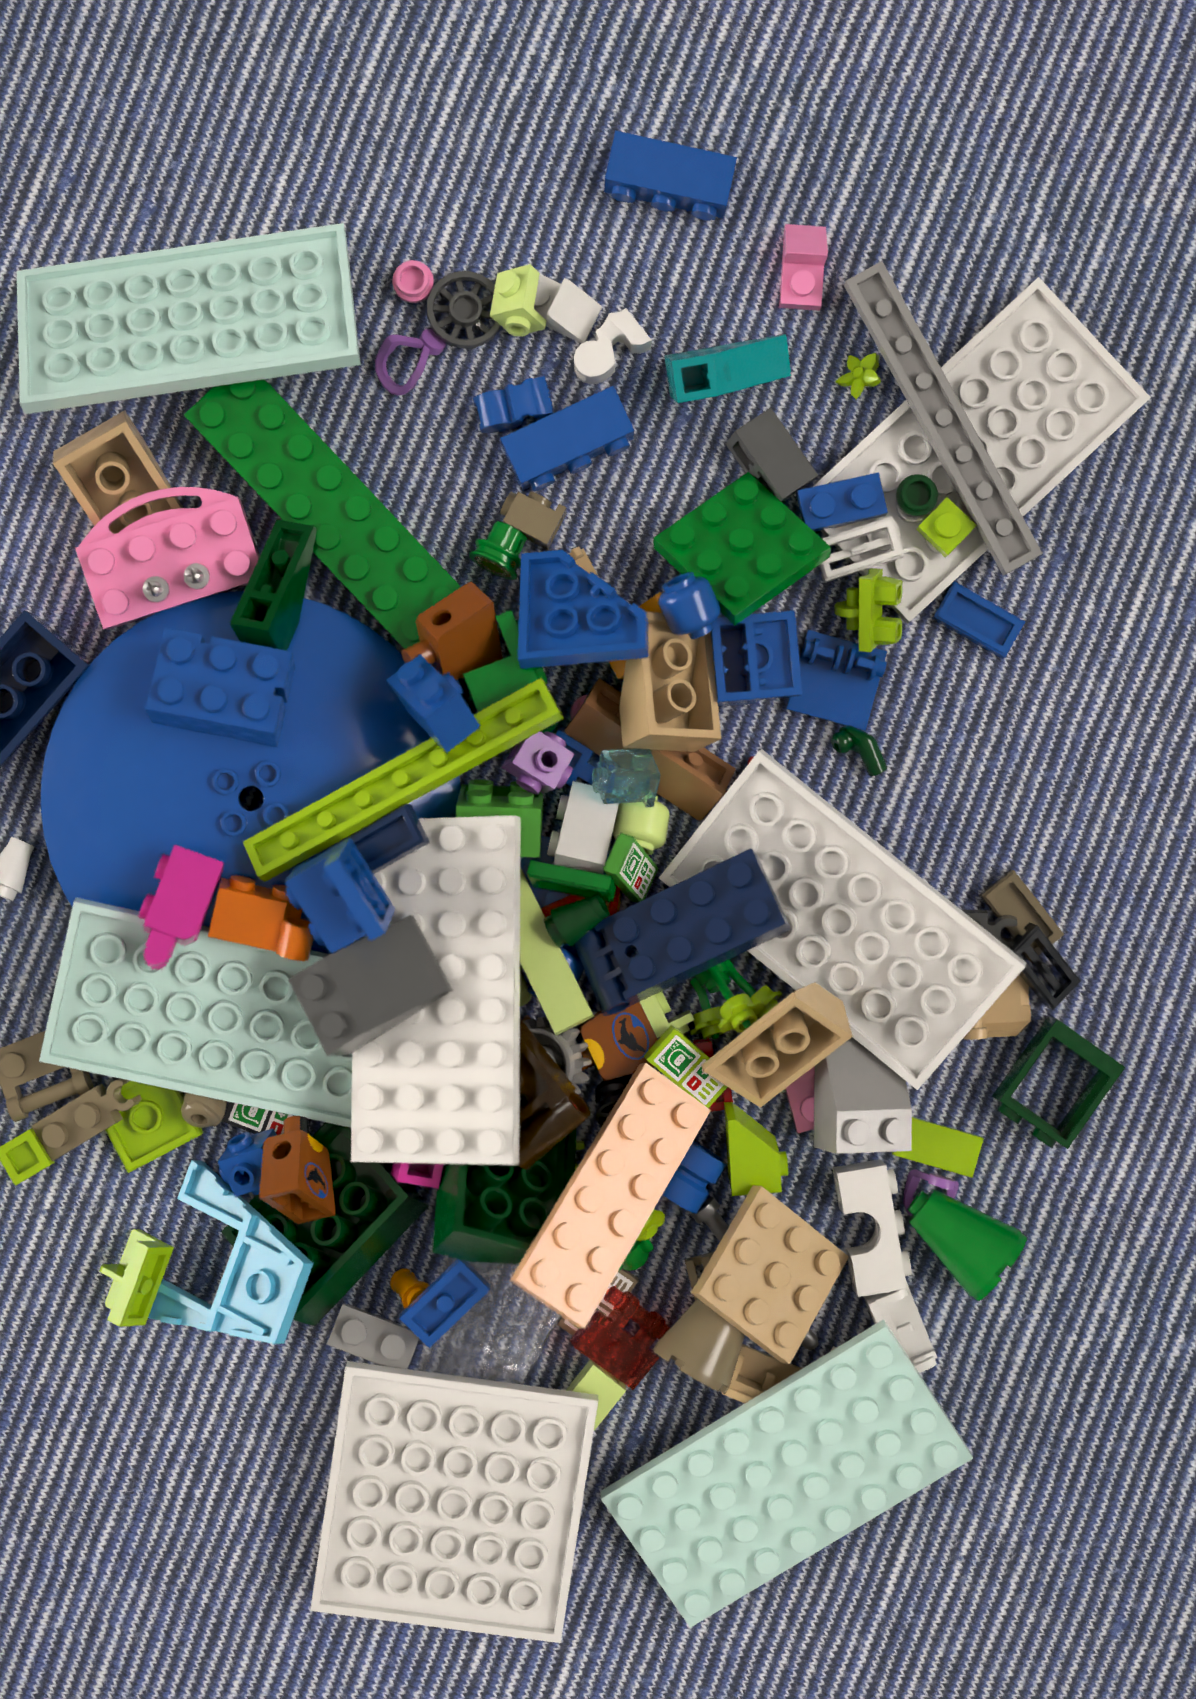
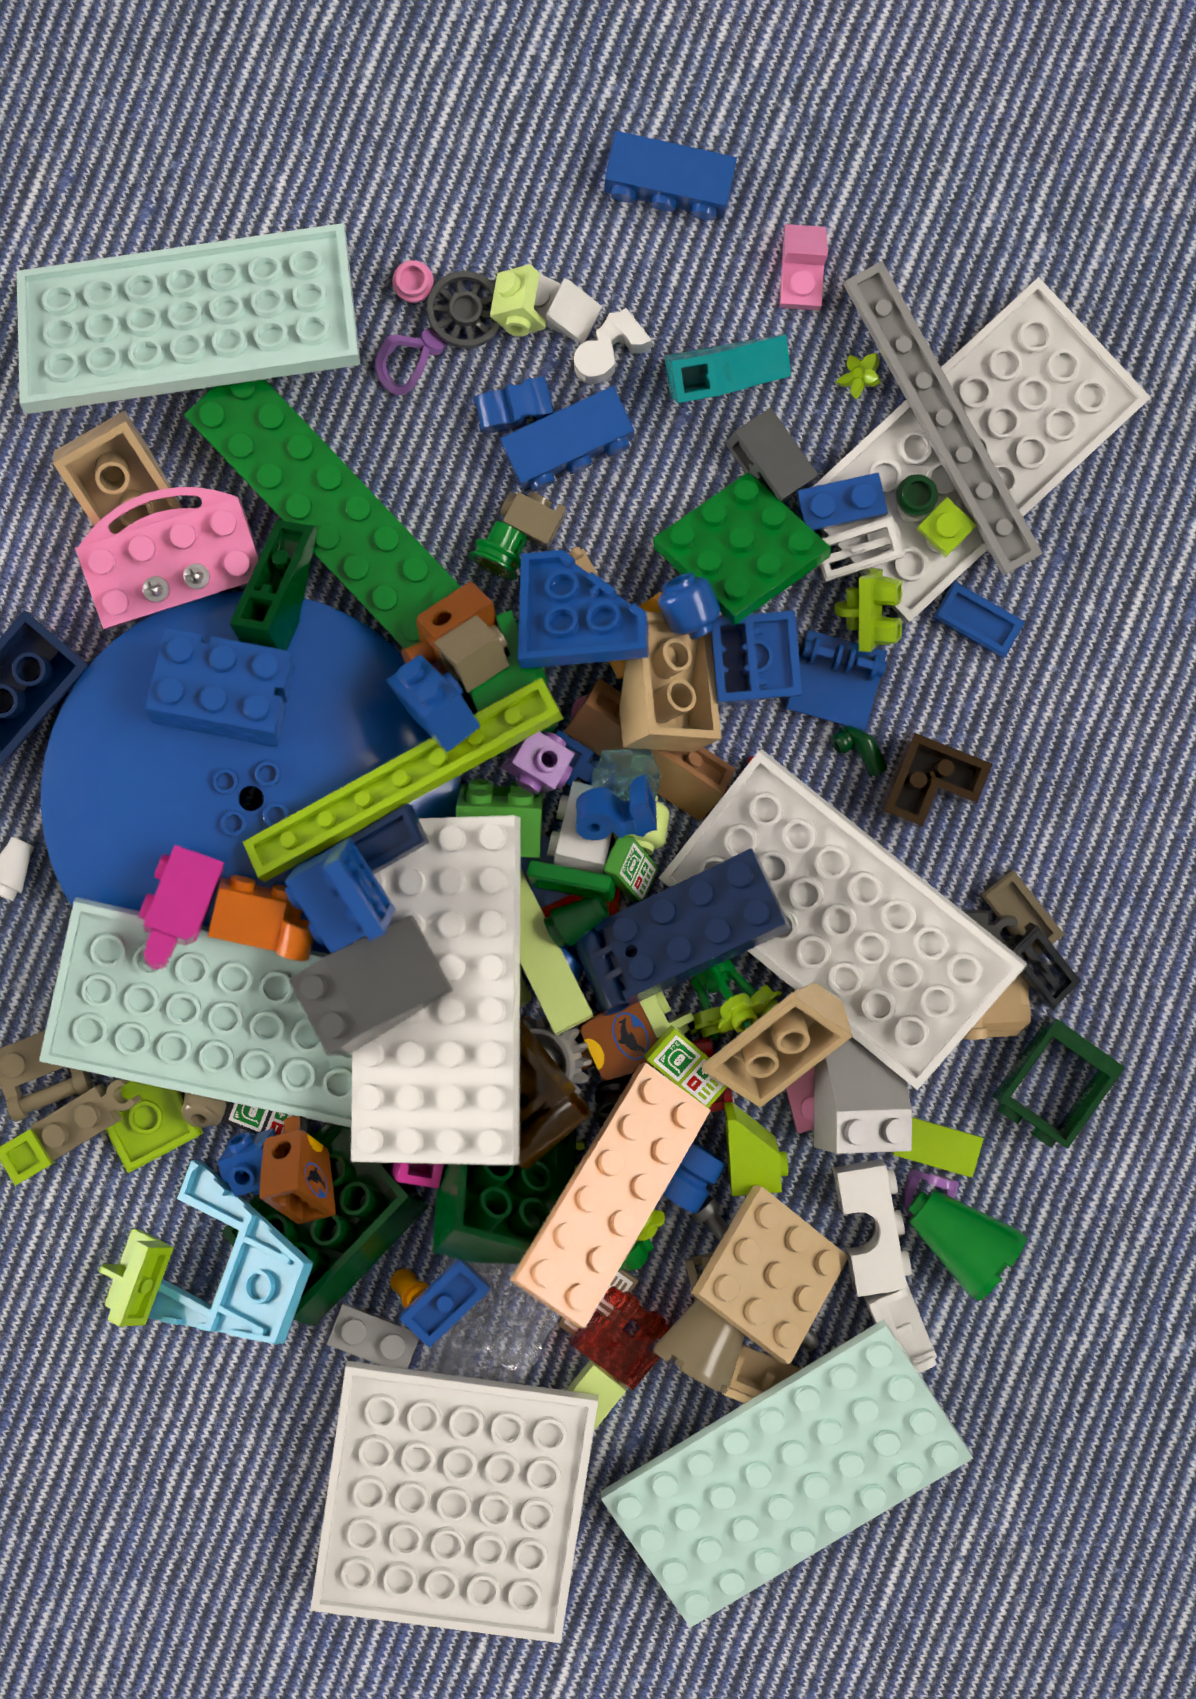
(472, 652): none -> dark tan brick
(604, 812): none -> blue leg
(927, 769): none -> dark brown brick

